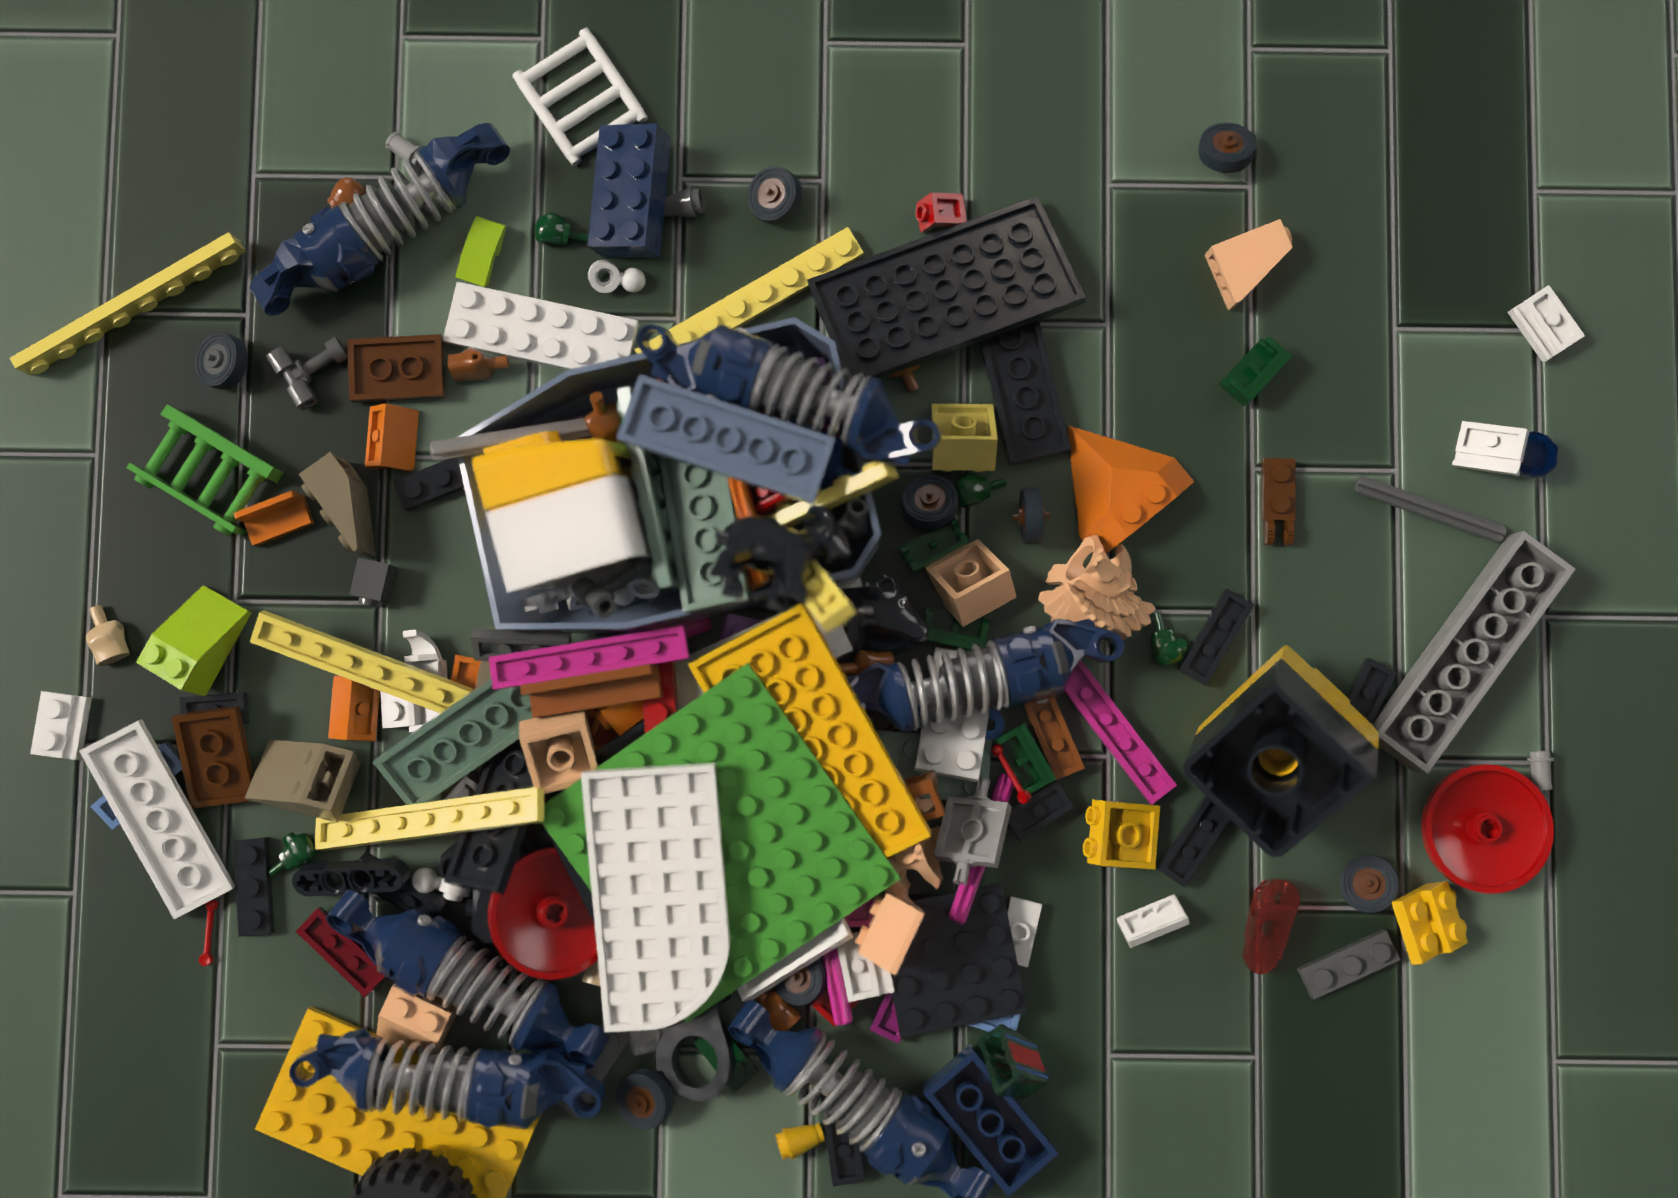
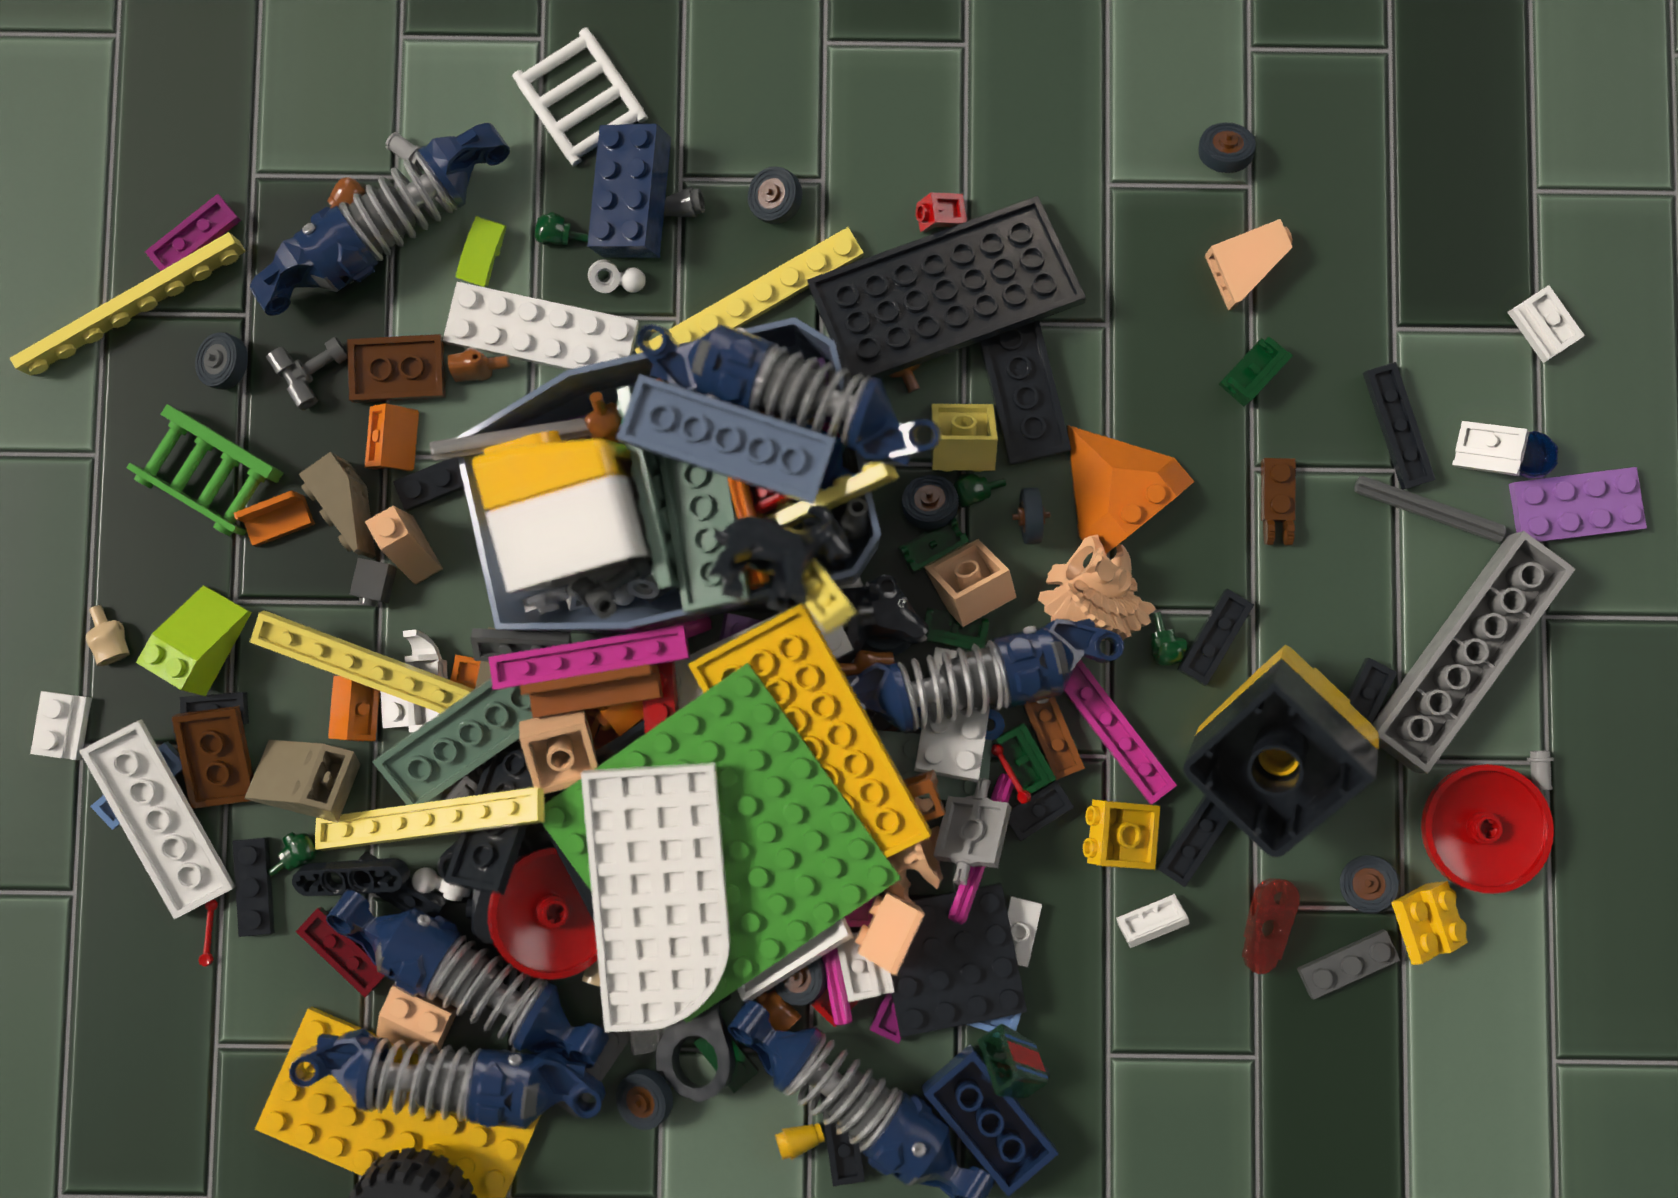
(193, 233): none -> magenta plate
(404, 543): none -> light nougat slope
(1399, 426): none -> black plate
(1578, 505): none -> medium lavender plate

